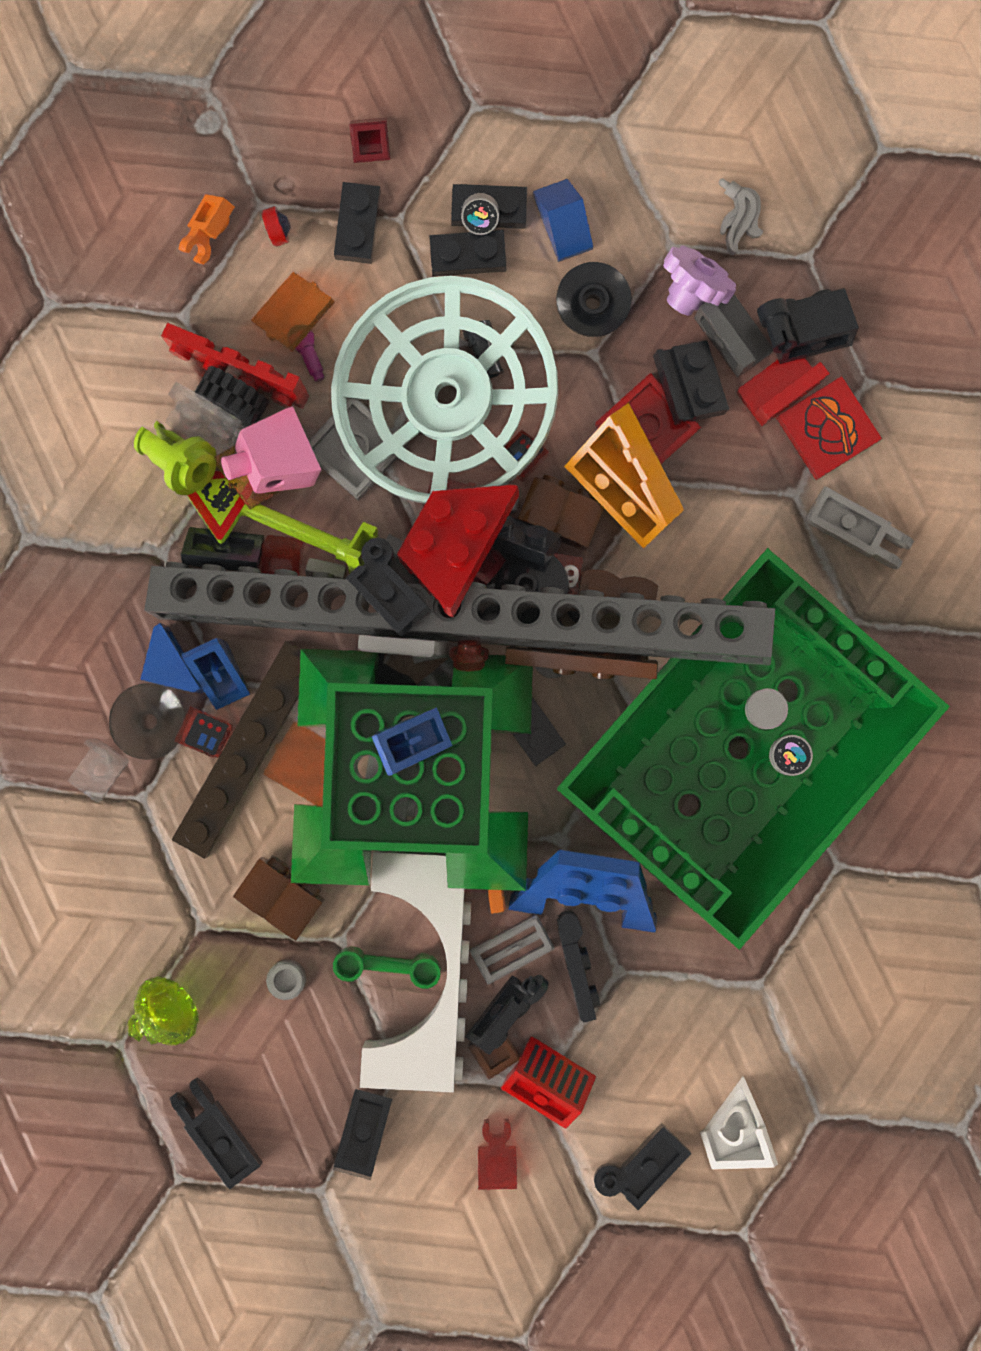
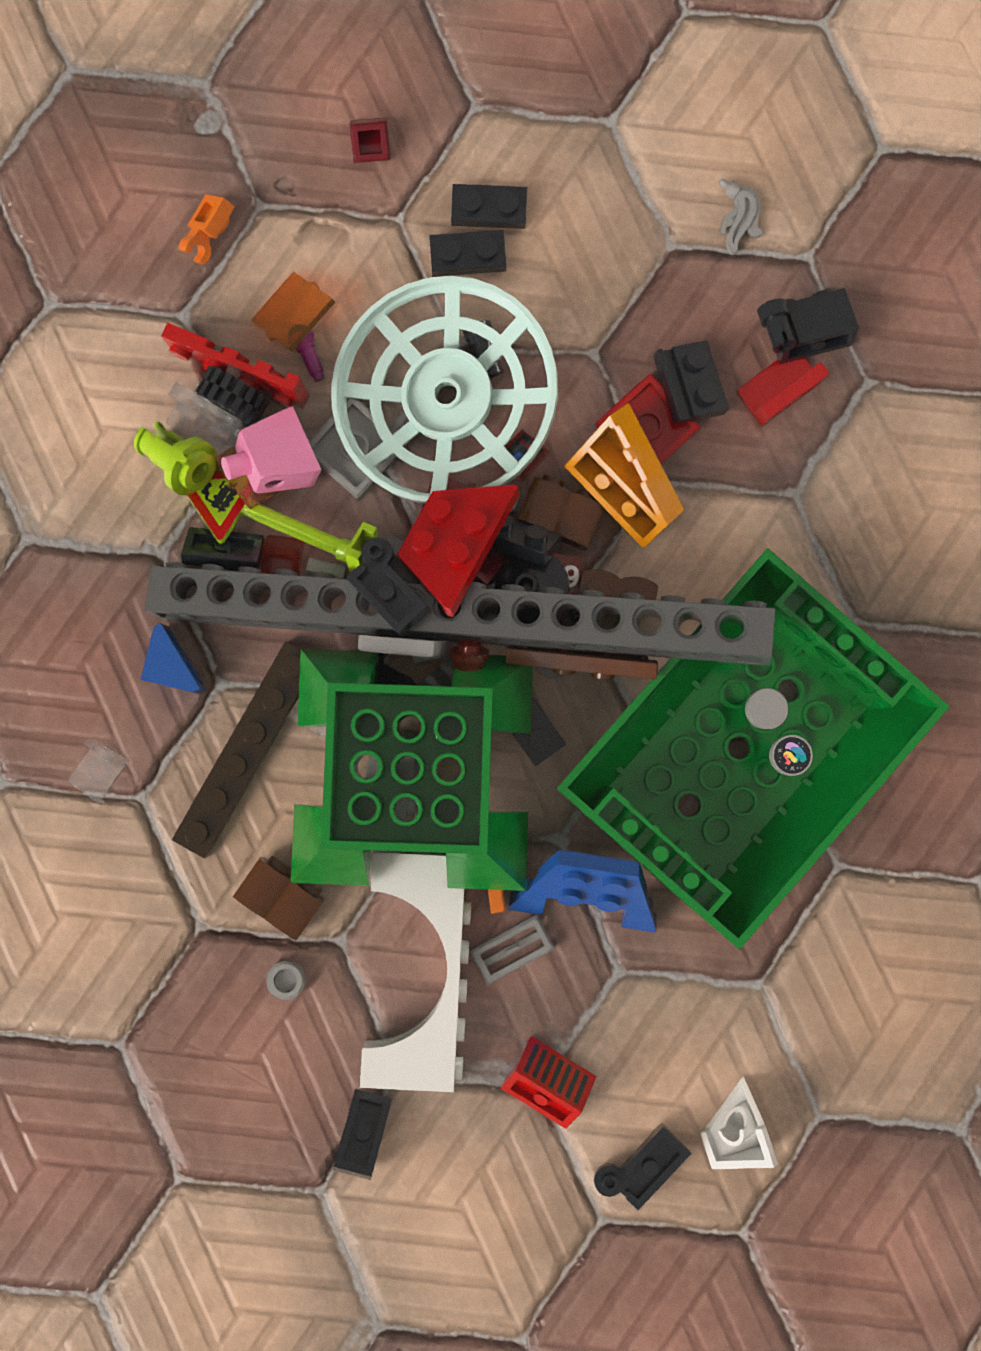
(129, 716): clear smoke dish -> none
(163, 1013): clear neon green hair -> none
(204, 732): slope -> none
(216, 1135): black hinge -> none
(217, 672): blue slope -> none
(276, 225): red tile -> none
(300, 763): clear orange piece -> none
(351, 962): green bar -> none
(357, 222): black plate -> none
(411, 741): blue slope -> none
(480, 214): tile -> none
(497, 1162): clear red plate -> none
(498, 1060): reddish brown tile -> none
(508, 1005): black hinge -> none
(564, 219): blue slope -> none
(577, 963): black hinge -> none
(597, 282): black dish -> none
(696, 280): lavender plant -> none
(733, 334): dark grey panel -> none
(828, 428): red tile -> none
(856, 527): light grey hinge -> none

